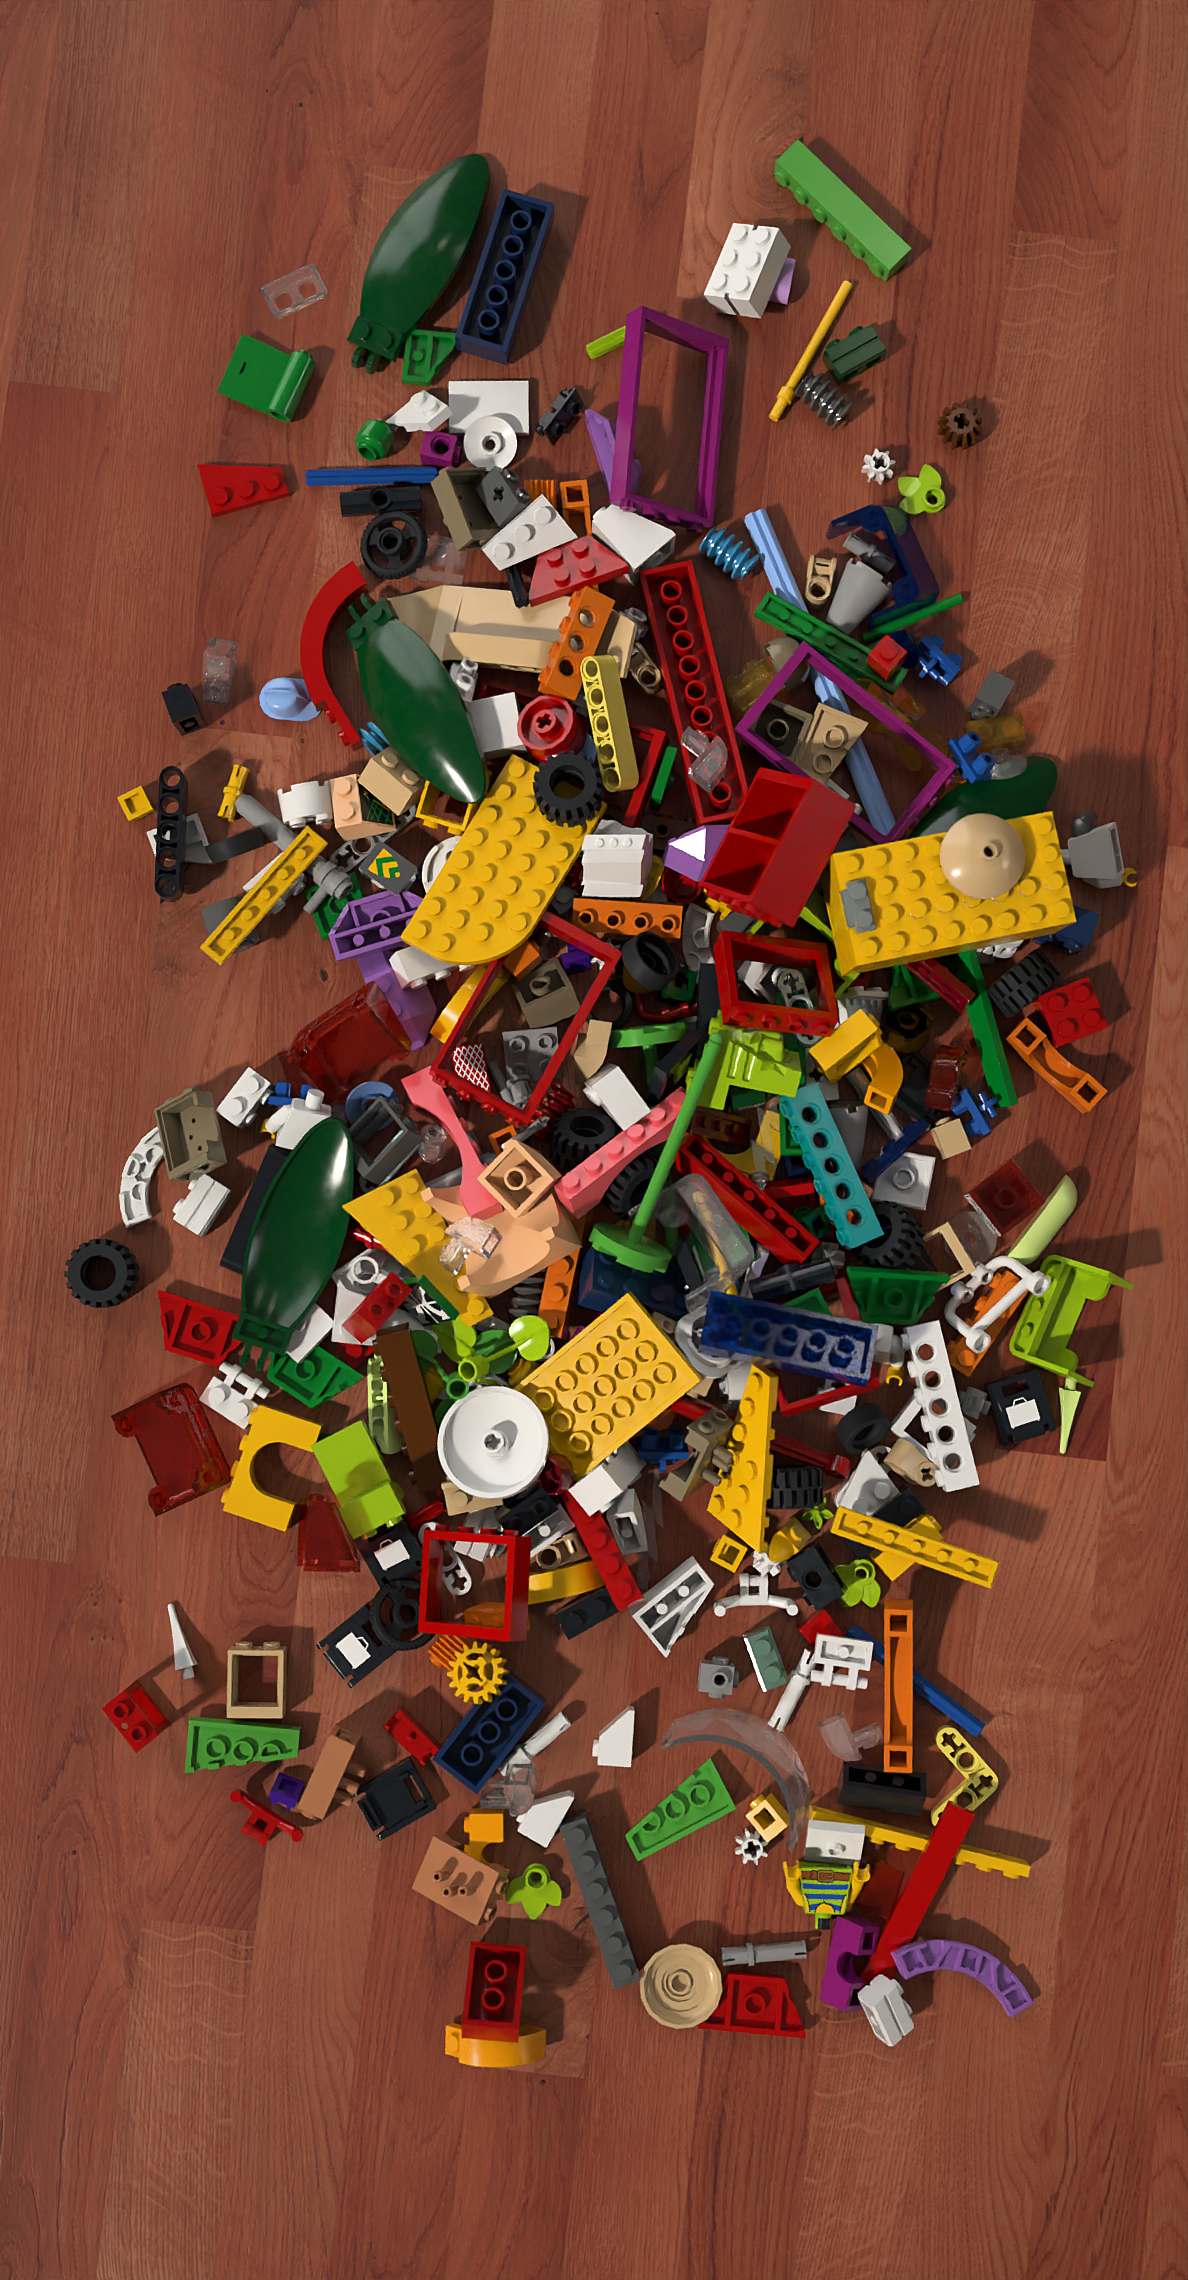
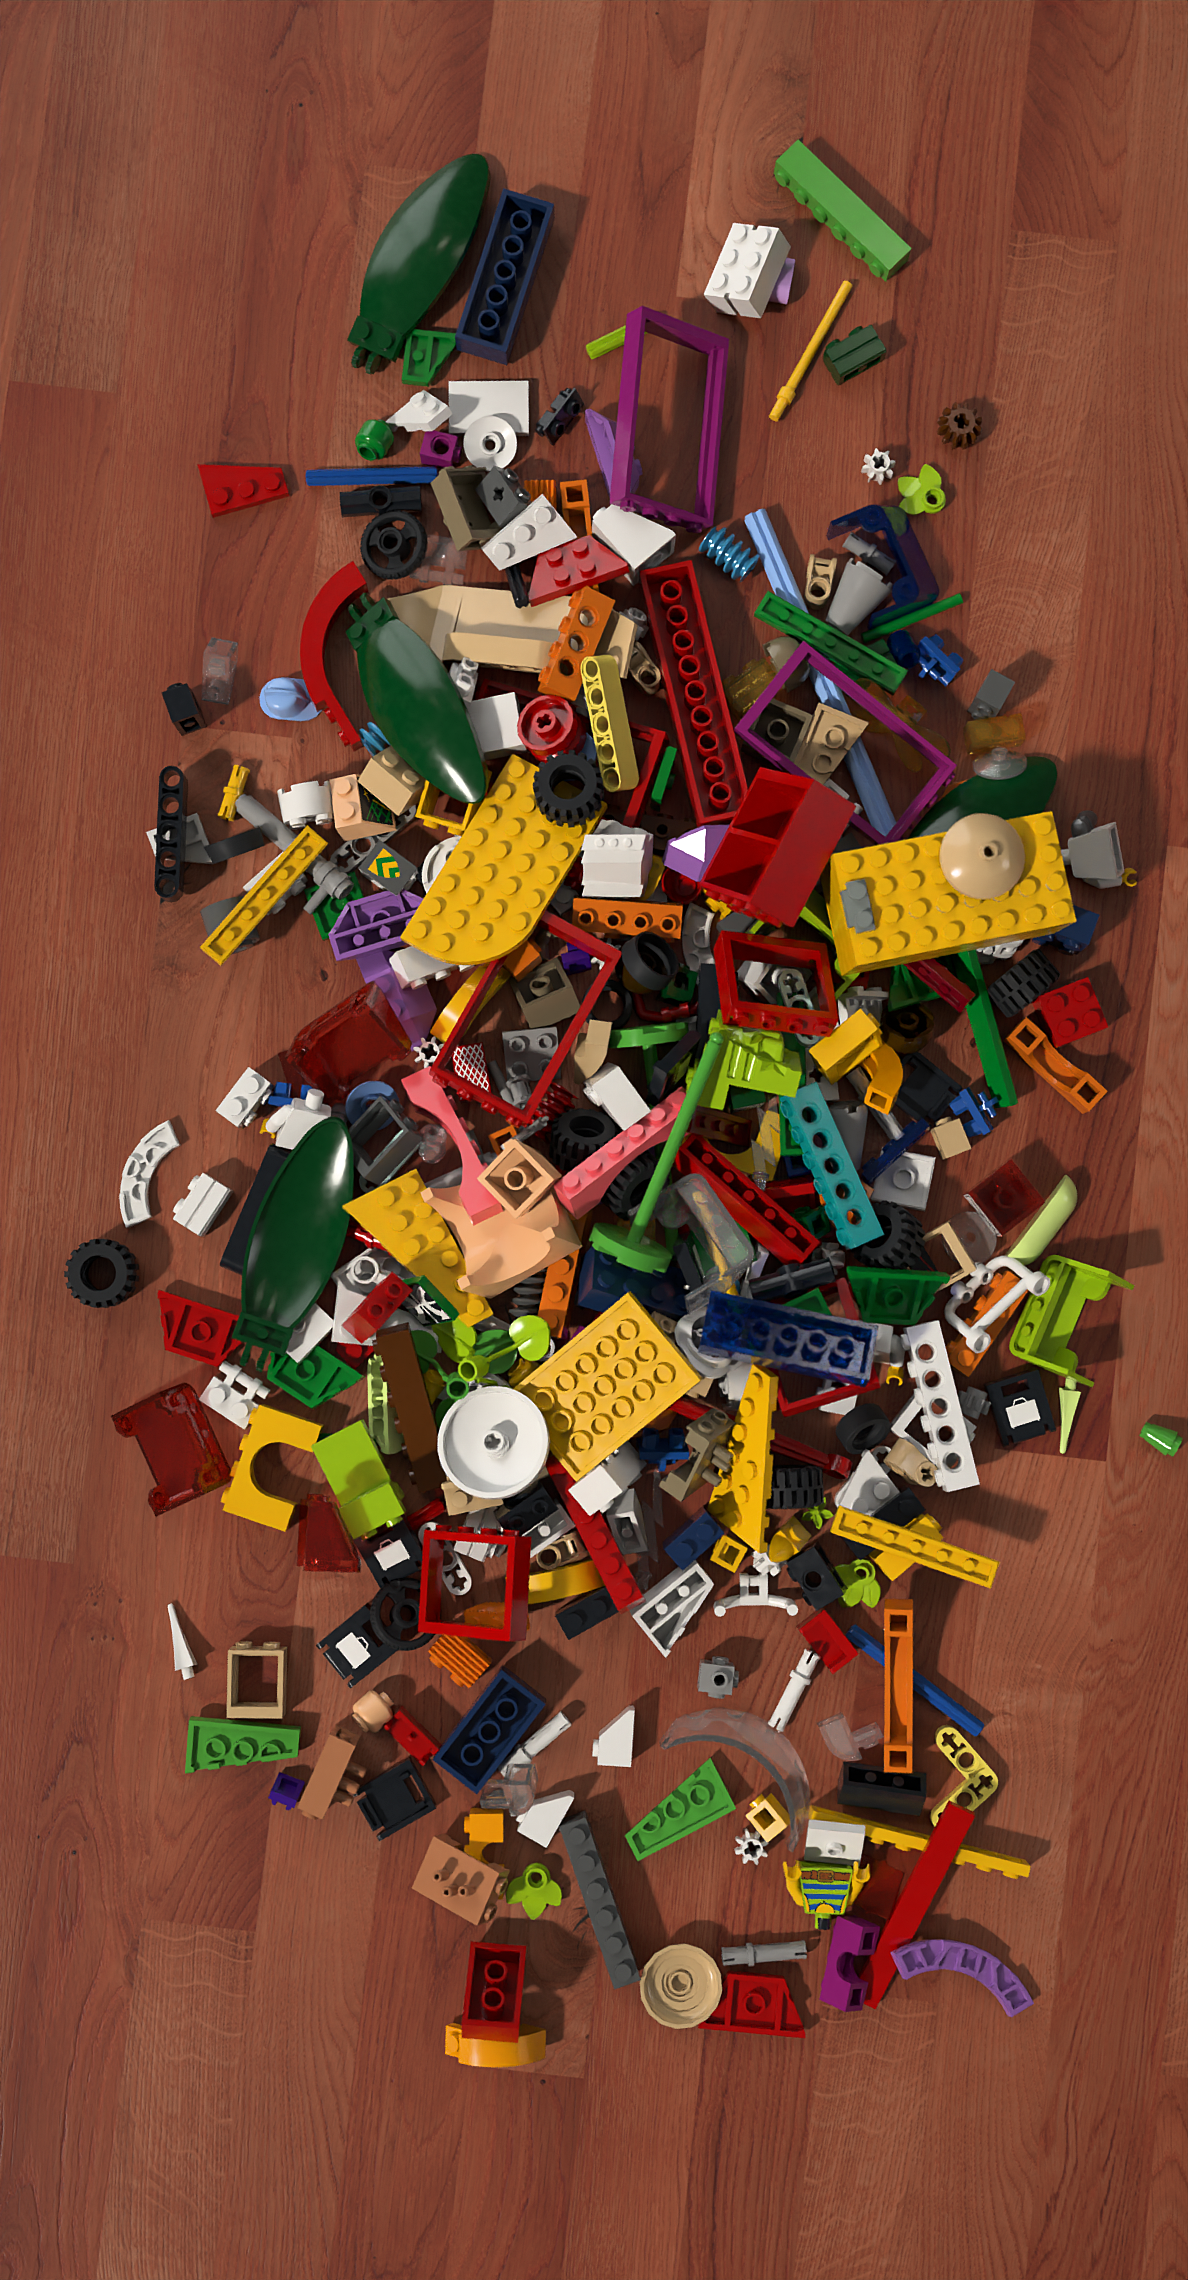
(135, 804): yellow plate -> none
(140, 1714): red window -> none
(190, 1135): dark tan piece -> none
(262, 1812): red piece -> none
(269, 380): green door -> none
(290, 284): clear piece -> none
(372, 1711): none -> light nougat head
(426, 1046): none -> white gear
(466, 1236): clear brick -> none
(489, 1669): yellow gear -> none
(557, 1474): dark red hair -> none
(692, 1538): none -> dark blue brick
(711, 760): clear brick -> none
(765, 1658): sand green brick -> none
(824, 400): dark grey piece -> none
(841, 1652): white plate -> none
(886, 658): red brick -> none
(886, 2009): white brick -> none
(945, 1077): clear red animal -> none
(968, 761): blue hips -> none
(1161, 1438): none -> bright green cone

